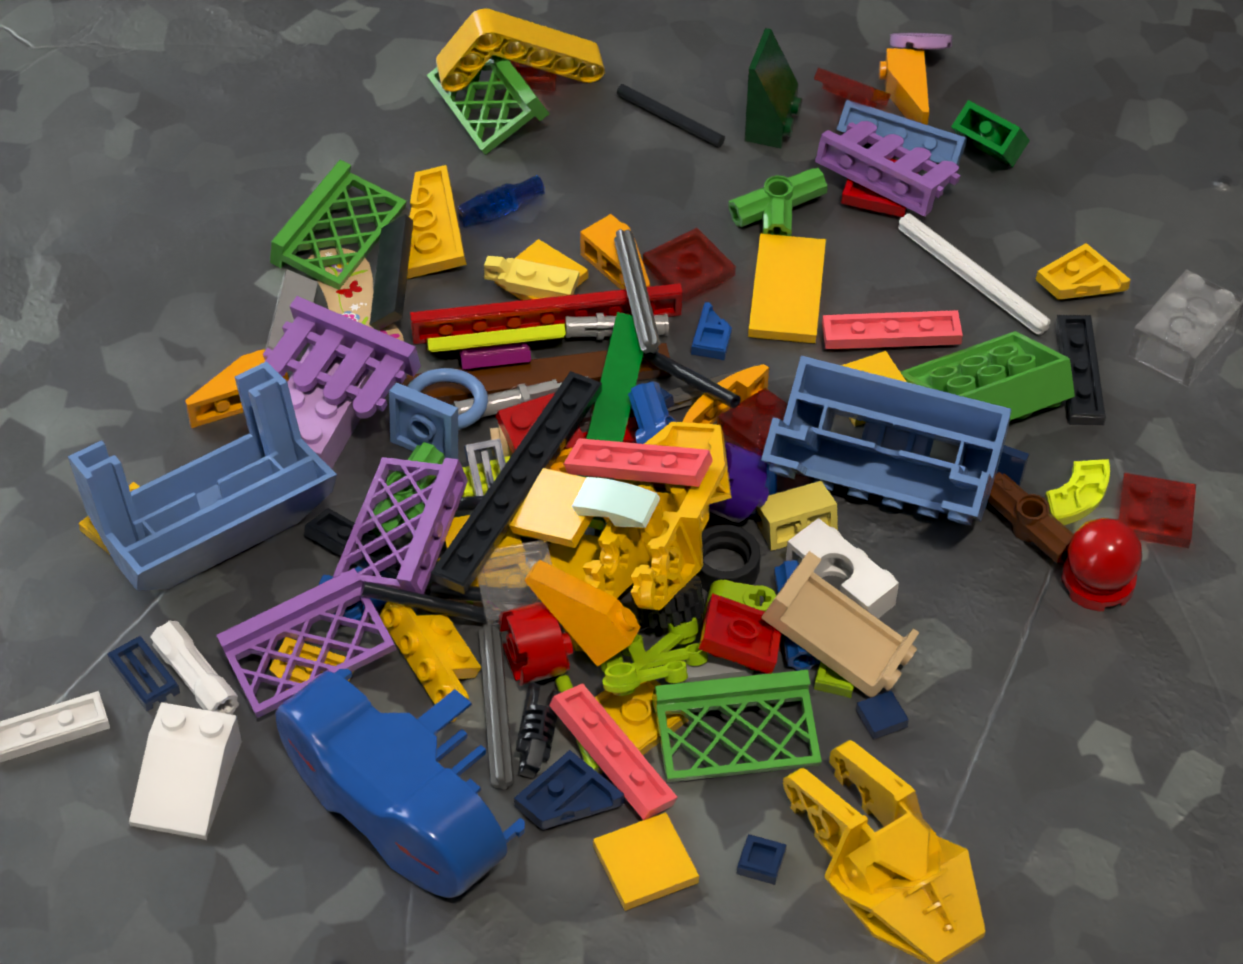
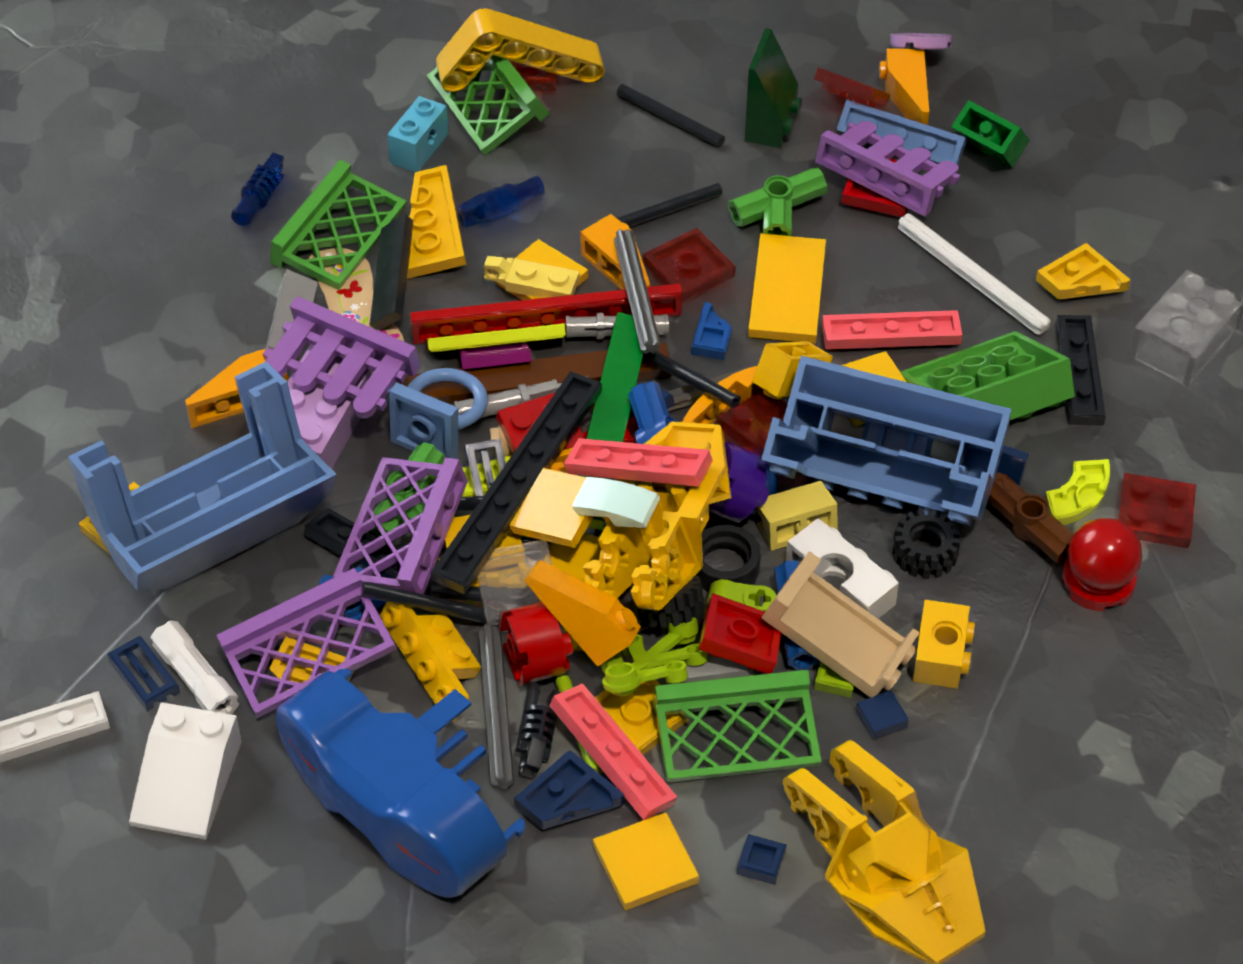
(259, 189): none -> clear blue hinge
(418, 134): none -> medium azure brick
(671, 205): none -> black piece
(780, 363): none -> yellow brick
(921, 559): none -> black tyre
(935, 661): none -> yellow brick

